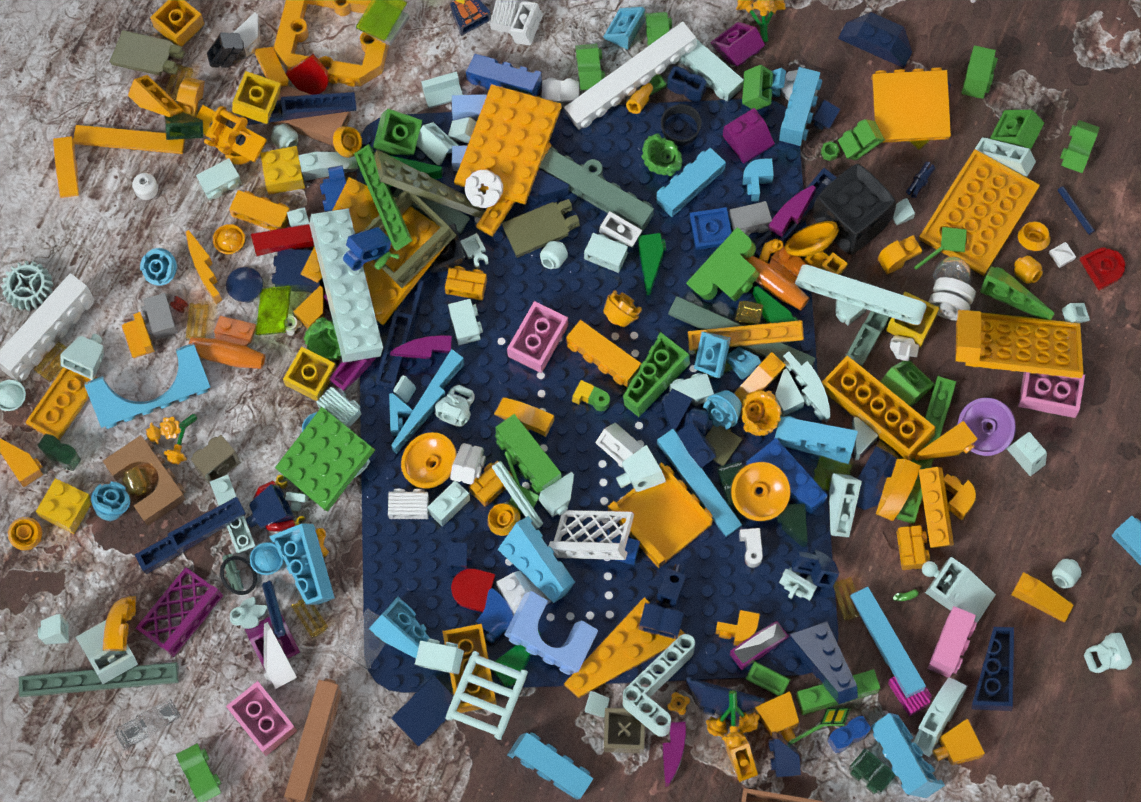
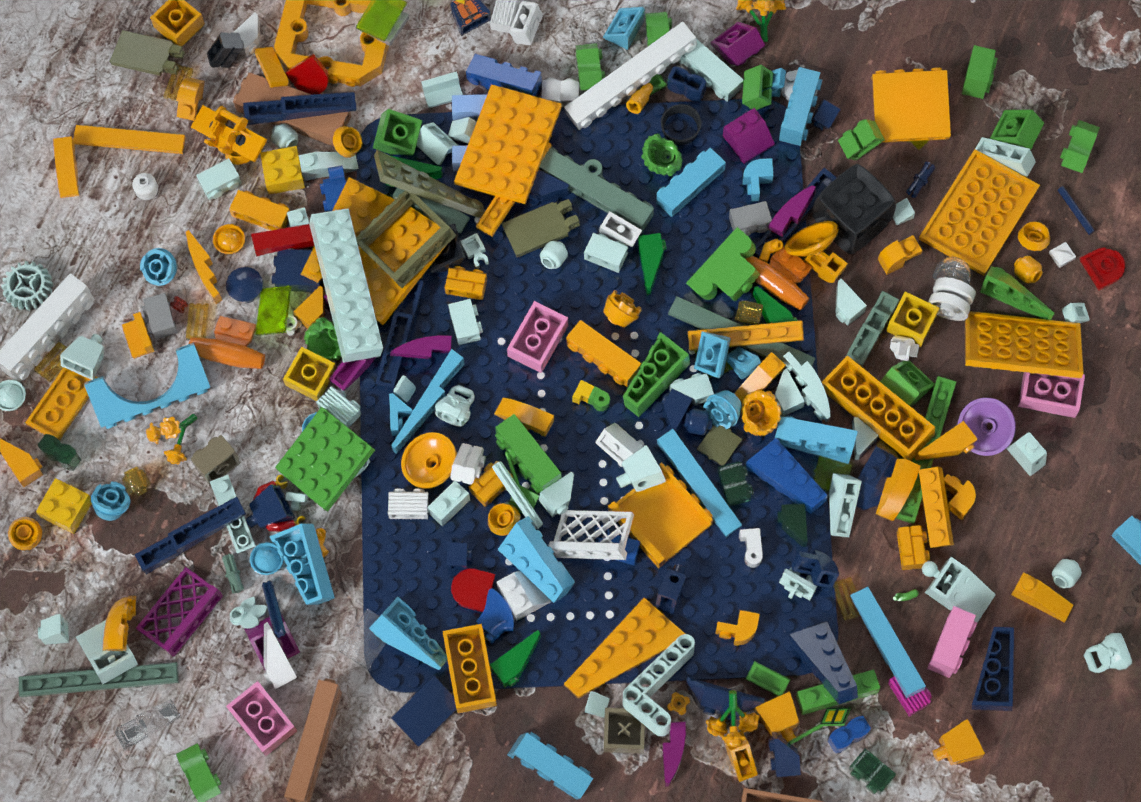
(140, 454): medium nougat arch -> none
(152, 97): light orange slope -> none
(183, 127): clear green slope -> none
(225, 582): black tyre -> none
(256, 97): yellow brick -> none
(318, 630): clear yellow tile -> none
(366, 247): blue hinge -> none
(382, 261): bright green piece -> none
(383, 199): bright green tile -> none
(439, 657): light aqua brick -> none
(473, 187): white plate -> none
(504, 712): light aqua bar -> none
(524, 632): light blue arch -> none
(661, 620): dark blue brick -> none
(696, 444): dark blue slope -> none
(710, 227): blue plate -> none
(758, 645): slope -> none
(771, 500): light orange dish -> none
(830, 151): bright green tile -> none
(861, 294): light aqua beam -> none
(878, 37): dark blue wedge -> none
(905, 757): medium azure wedge -> none
(938, 715): light aqua slope -> none
(951, 240): bright green piece -> none
(969, 336): light orange brick -> none

